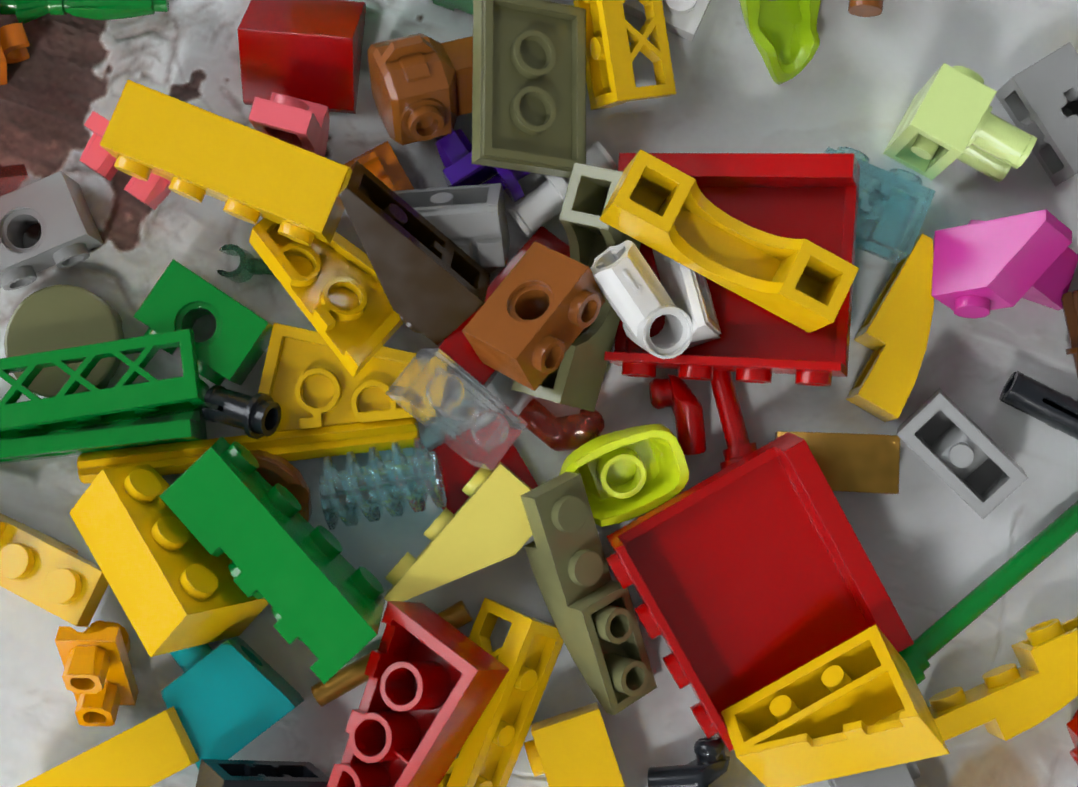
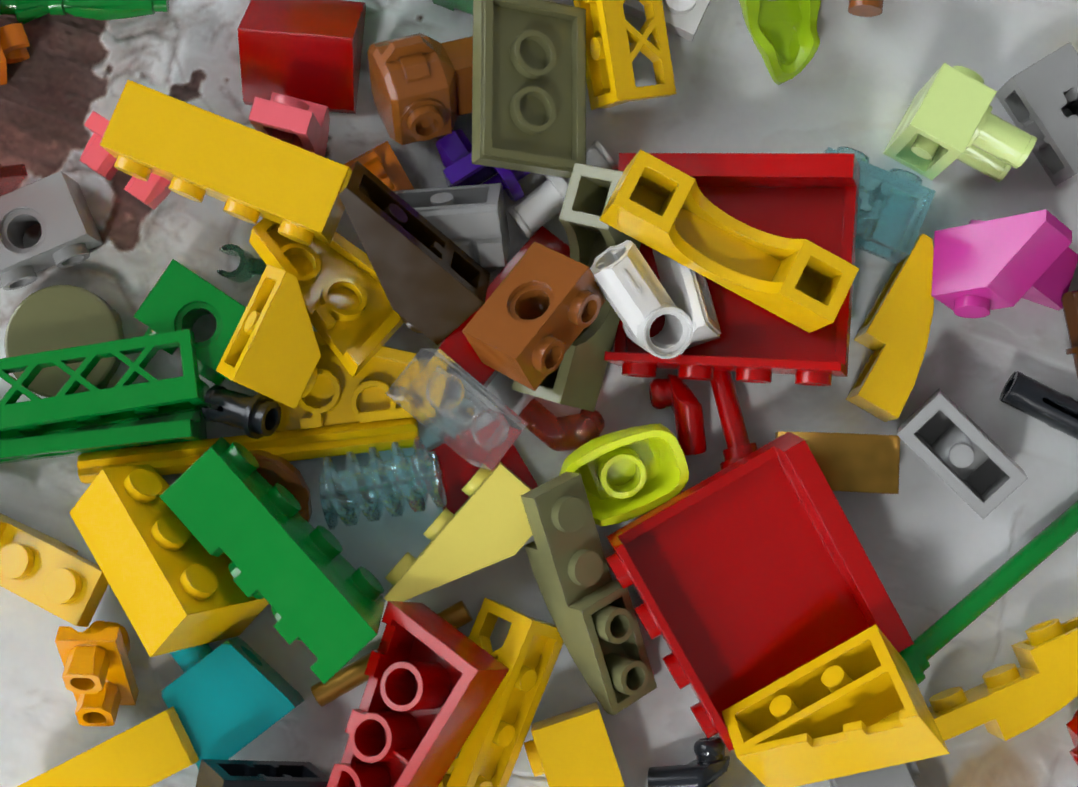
(274, 342): none -> yellow slope

